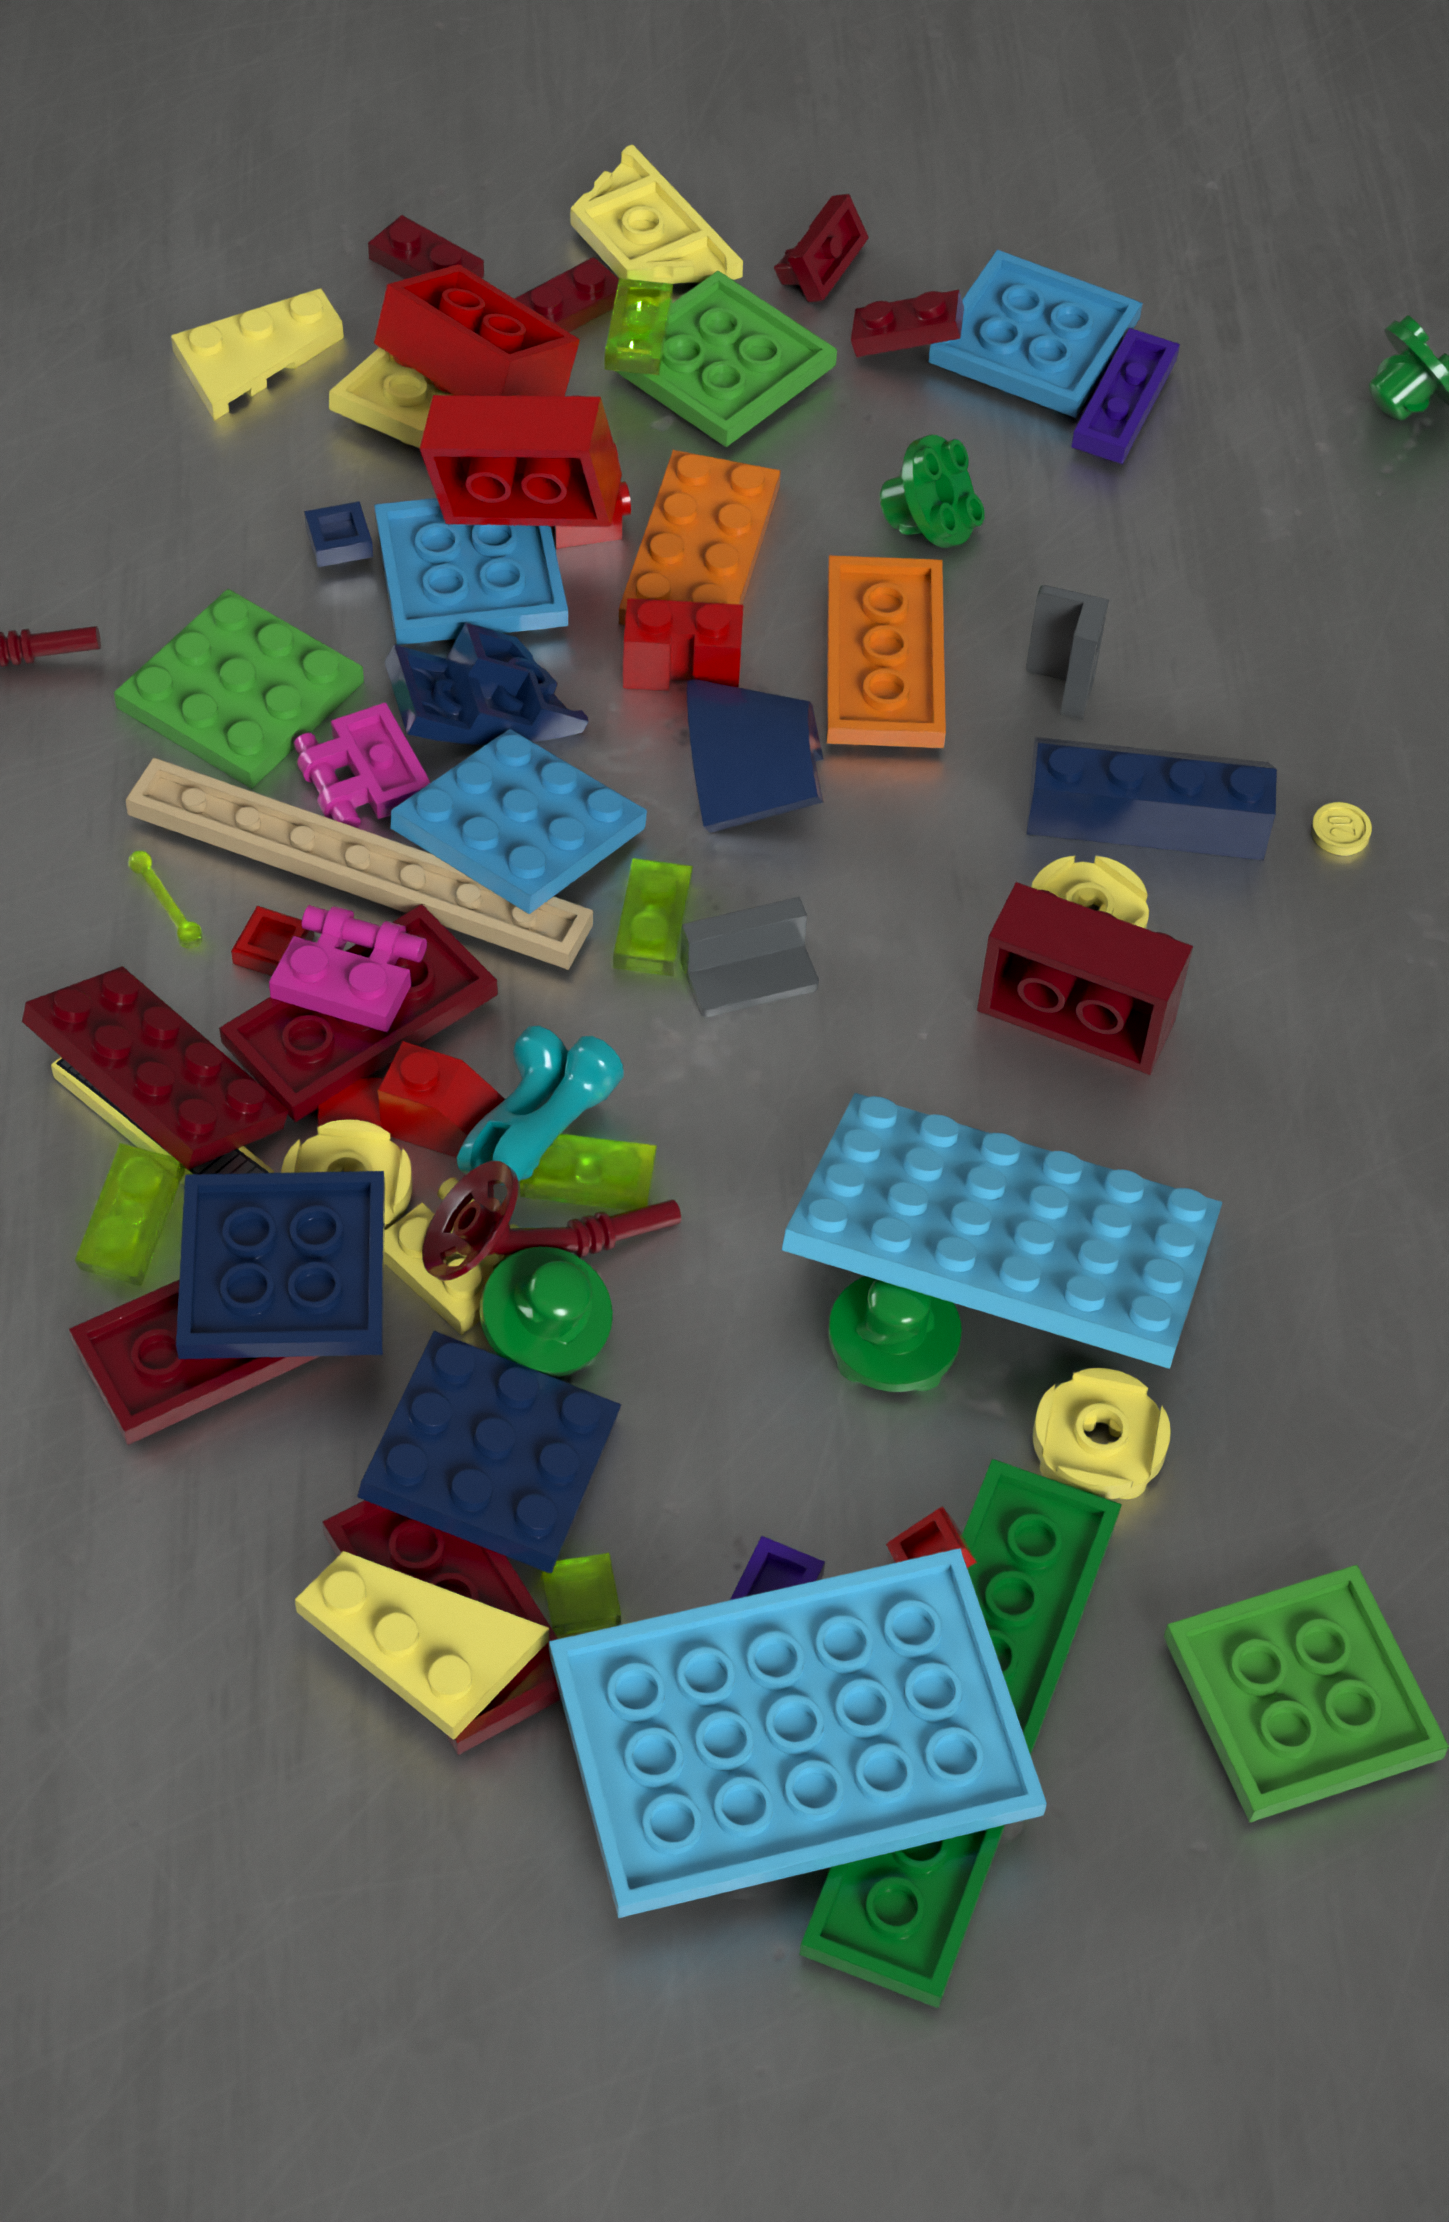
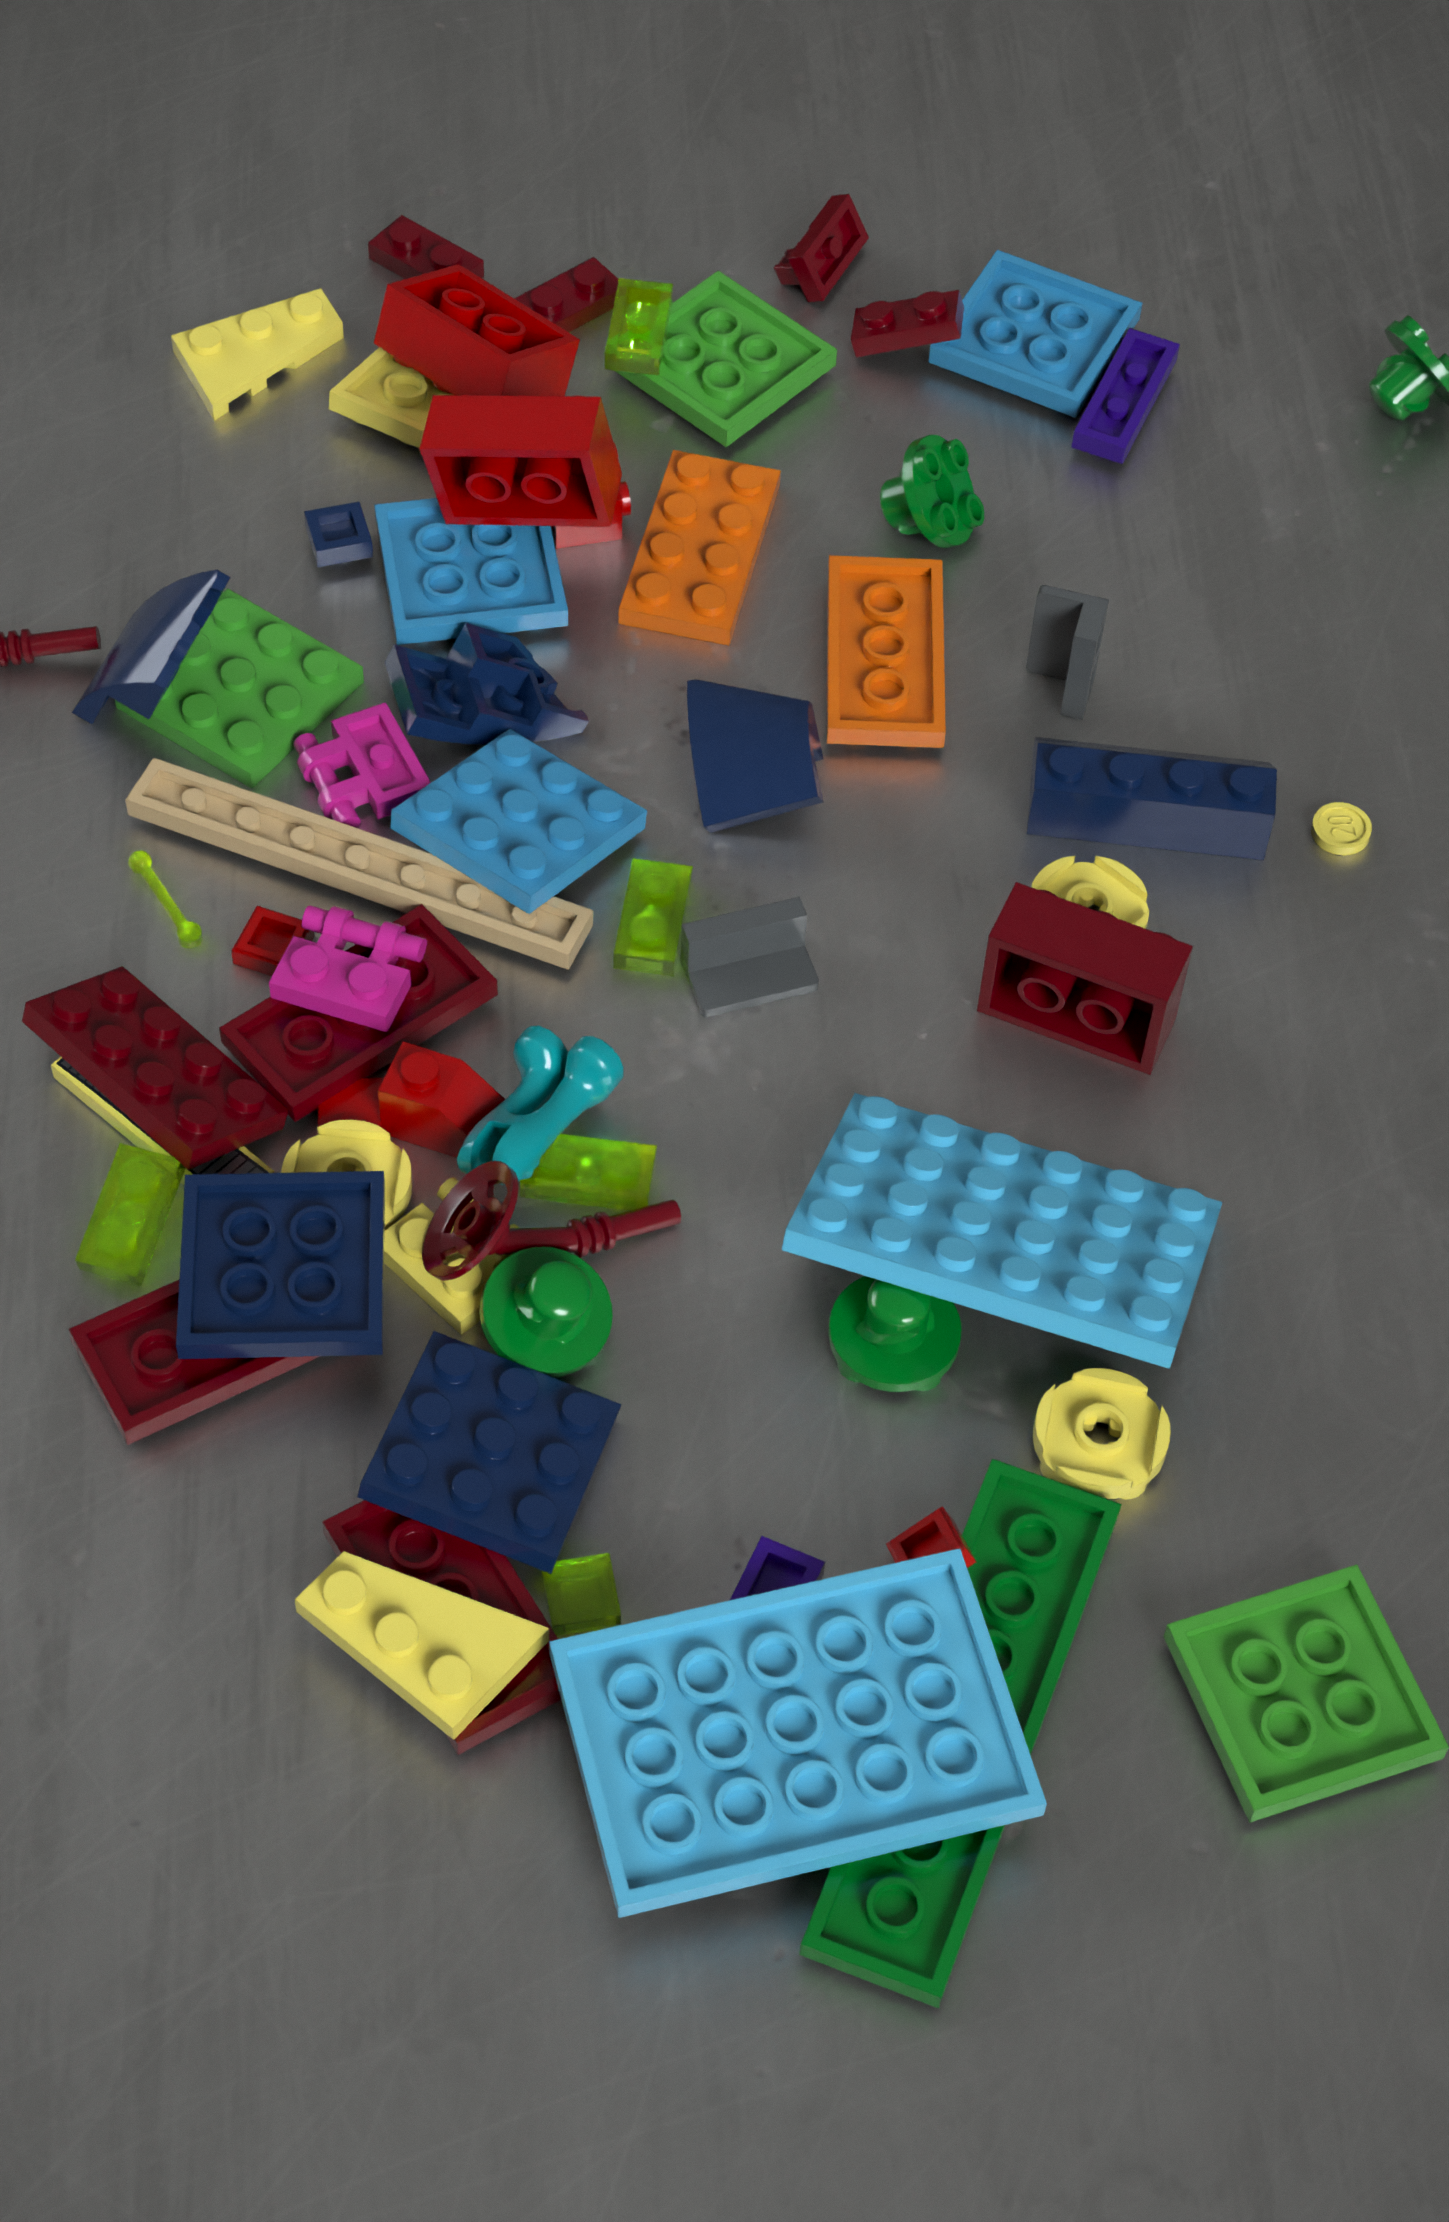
(153, 646): none -> dark blue slope
(649, 228): light yellow wing -> none
(681, 643): red brick -> none

